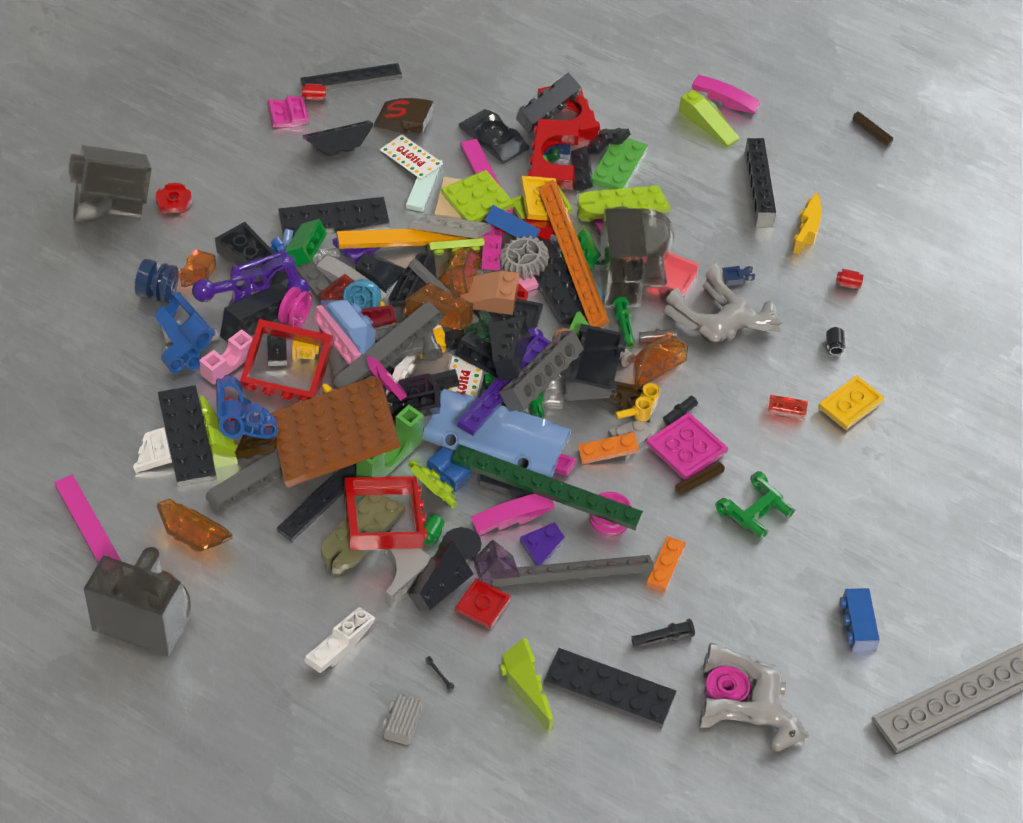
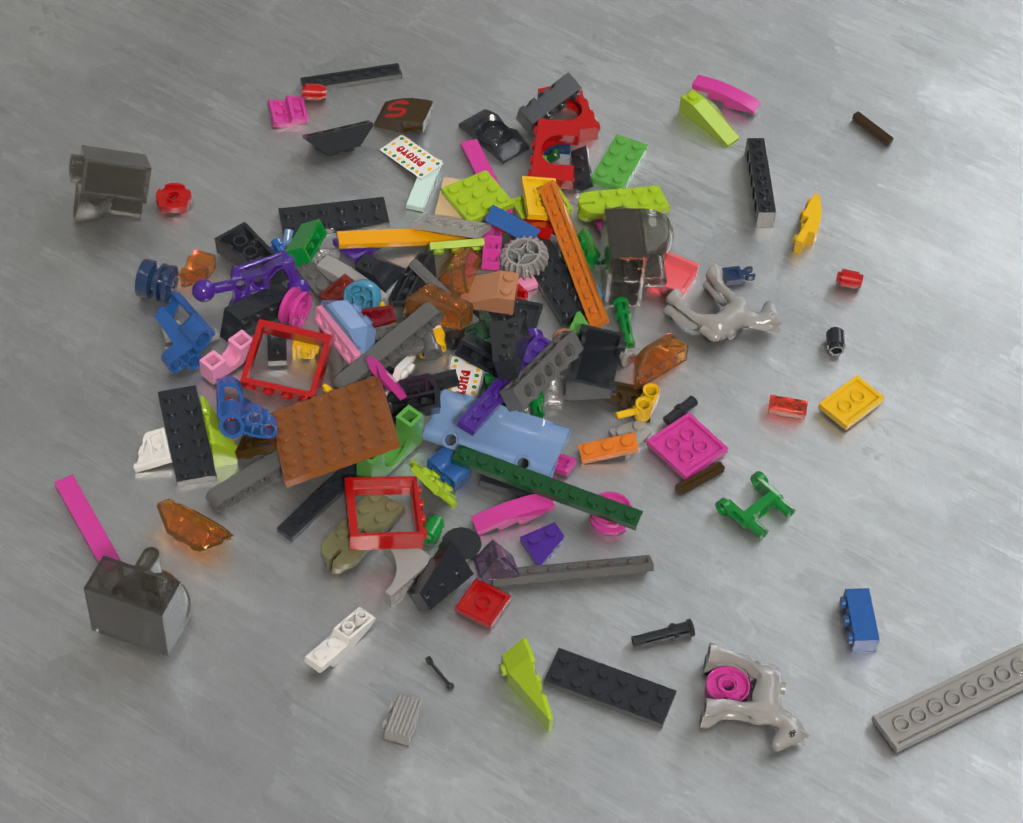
(607, 137): black plate -> none
(651, 336): dark grey pin -> none
(666, 564): orange plate -> none

